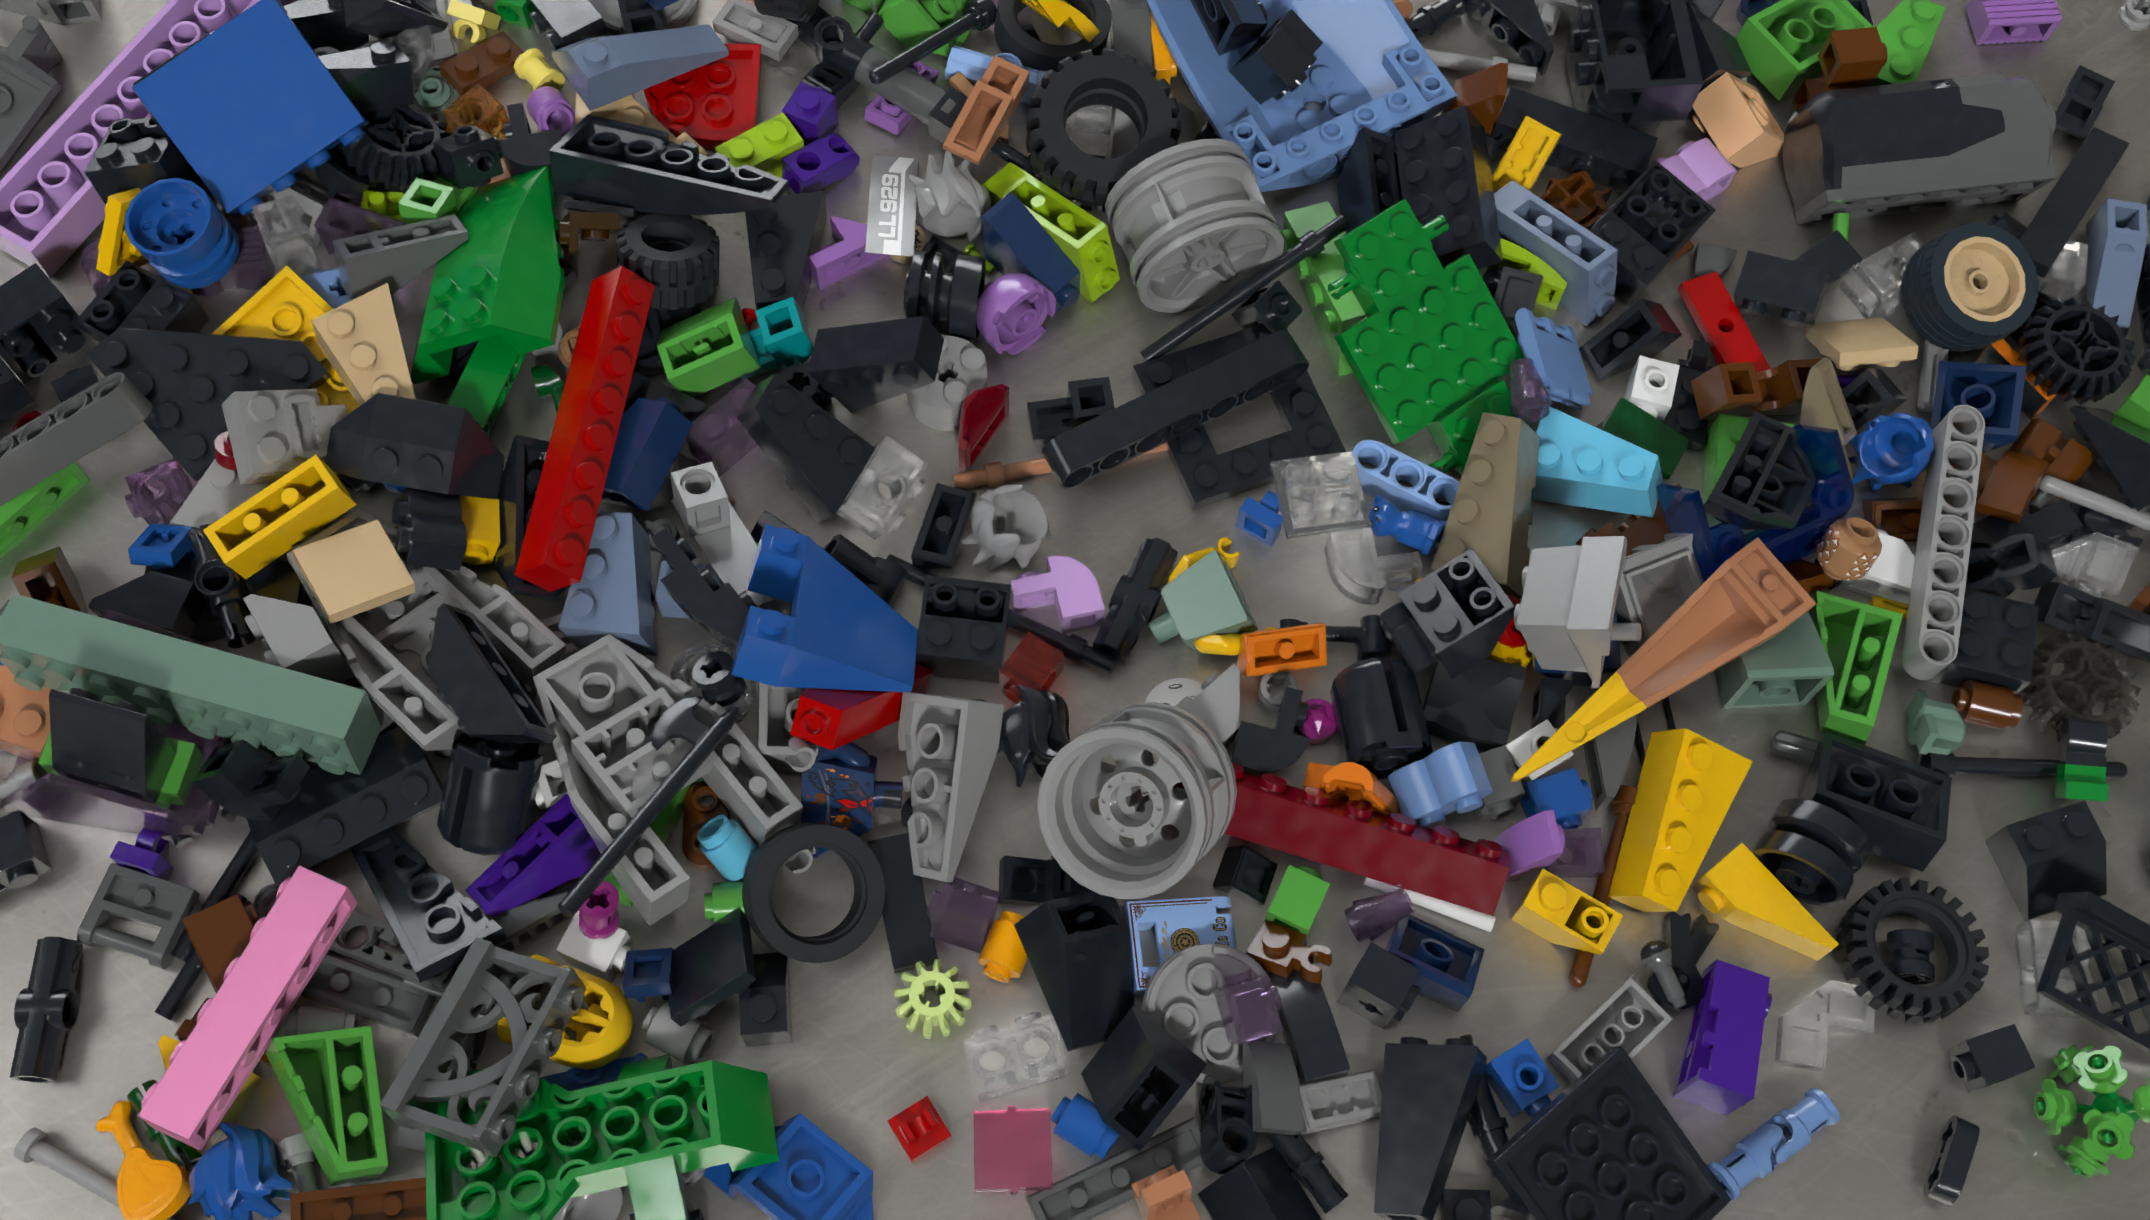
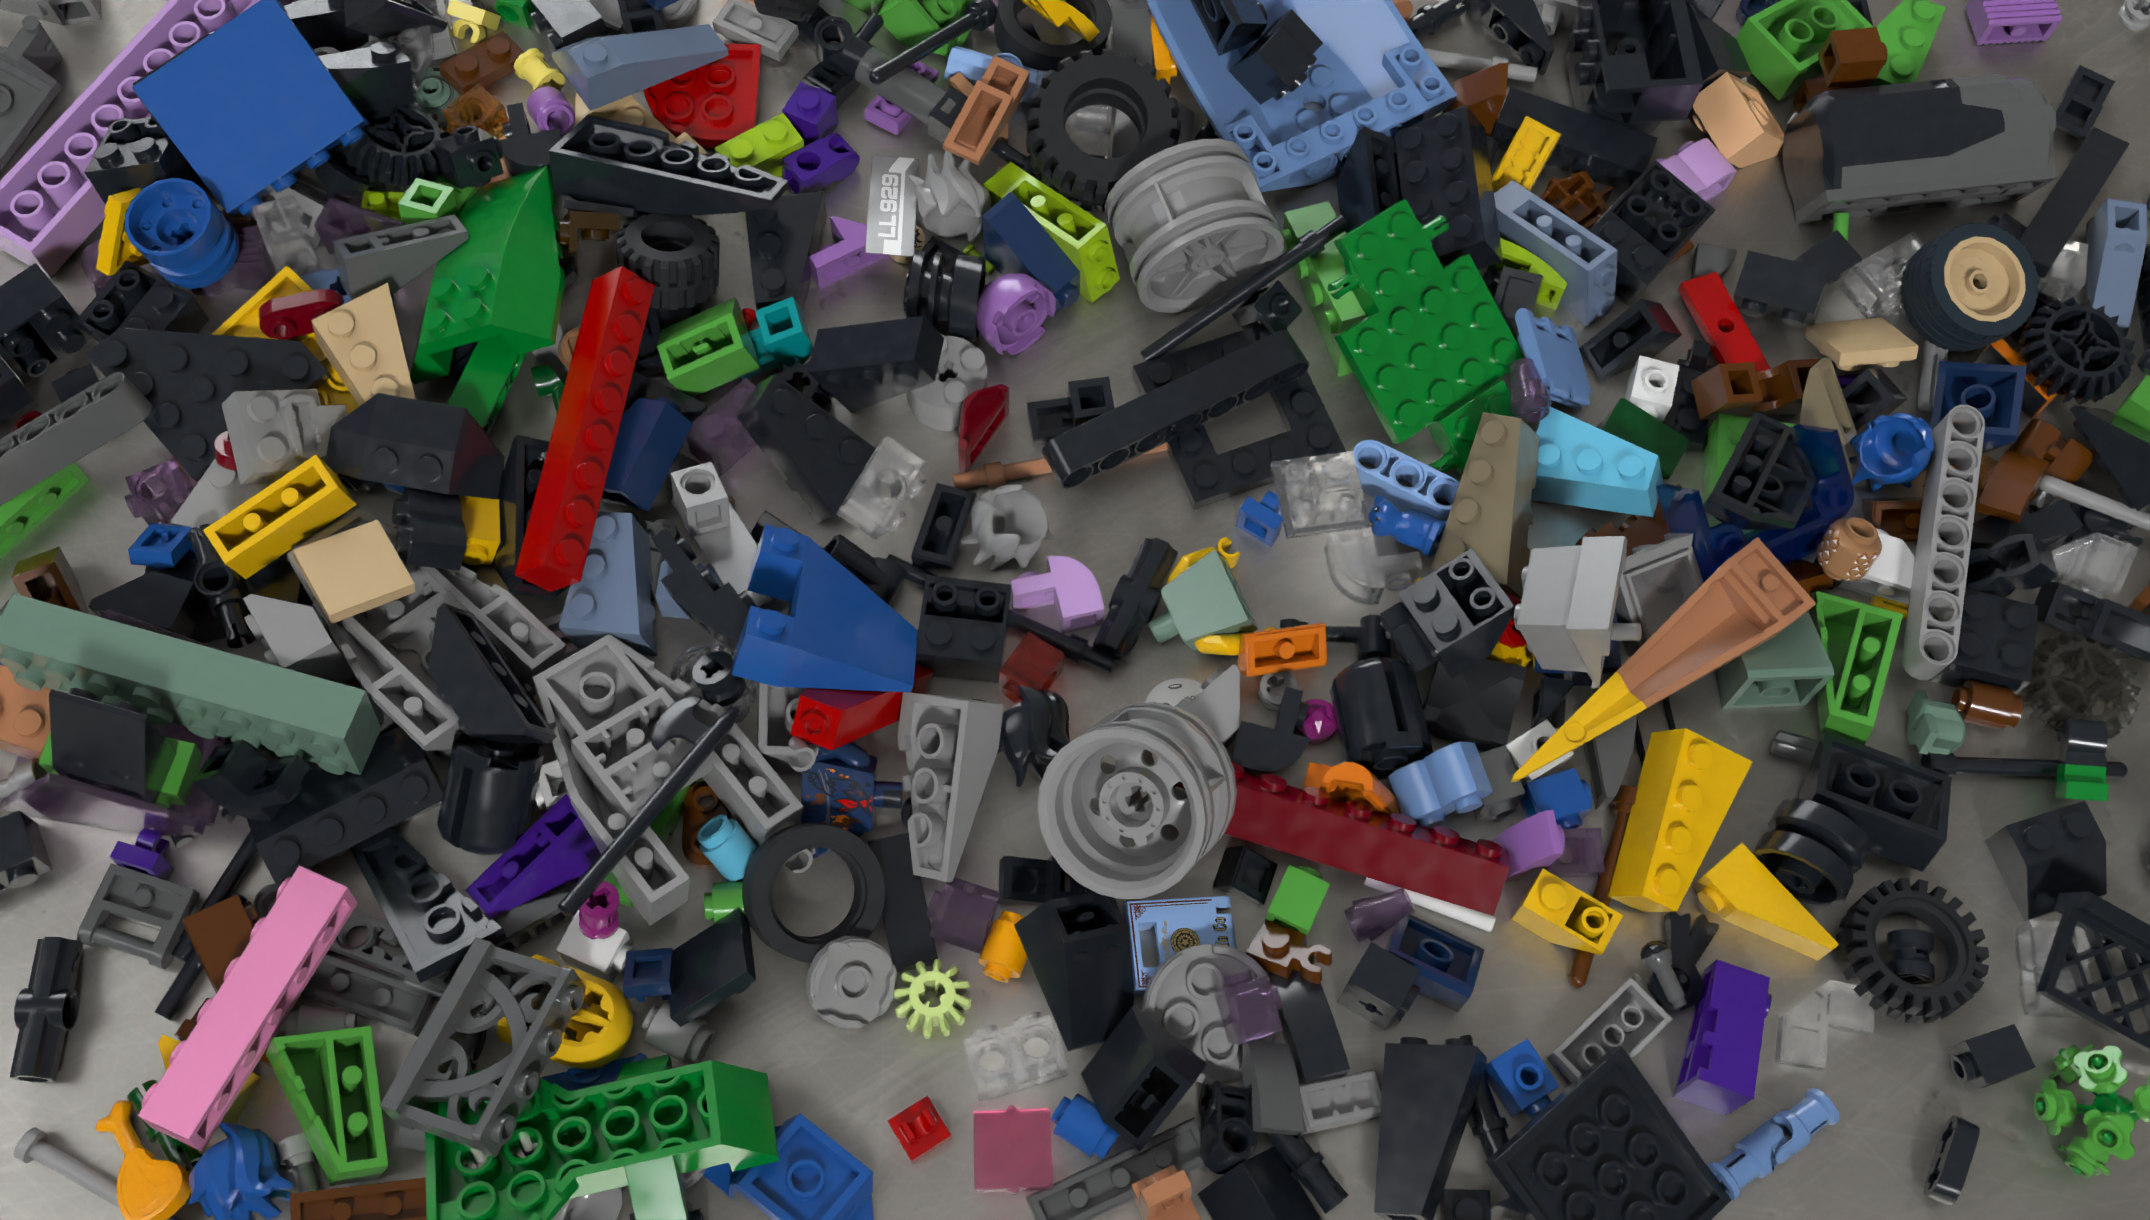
(292, 314): none -> dark red plate
(767, 1003): black slope -> none
(851, 982): none -> light grey tile

